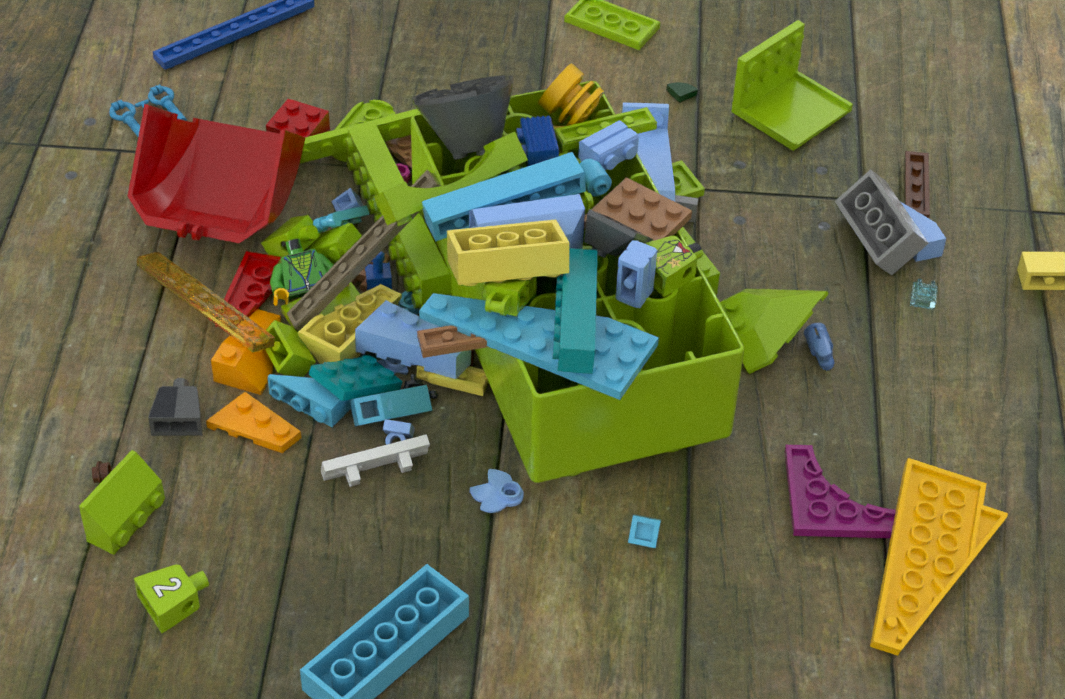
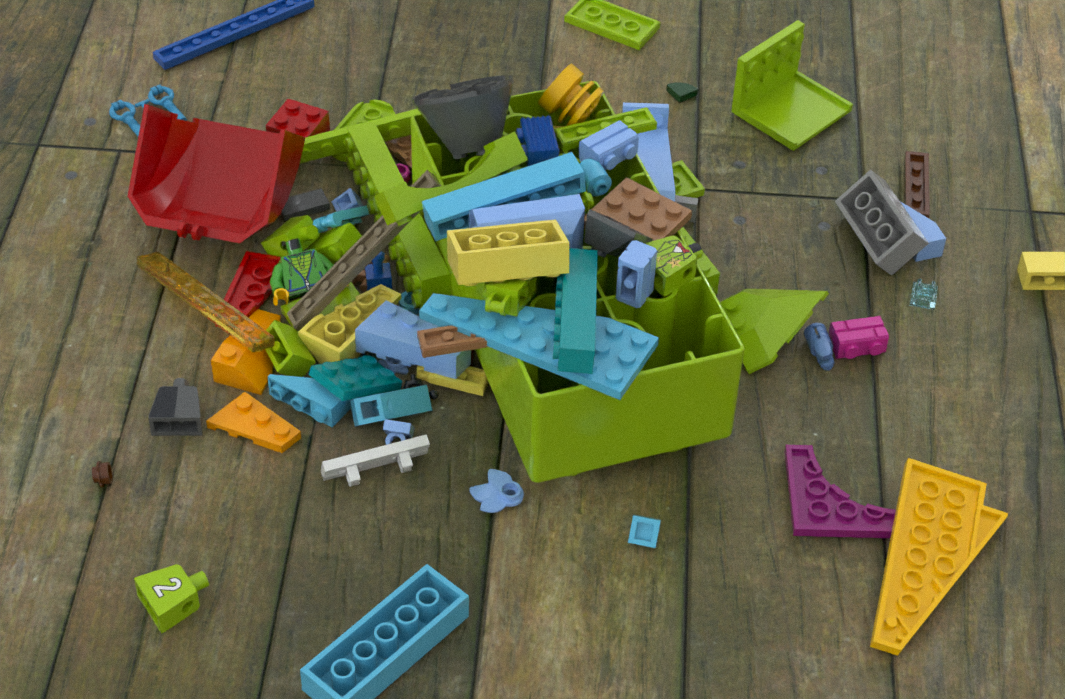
(121, 503): lime slope -> none
(305, 204): none -> dark grey tile
(858, 337): none -> dark pink brick

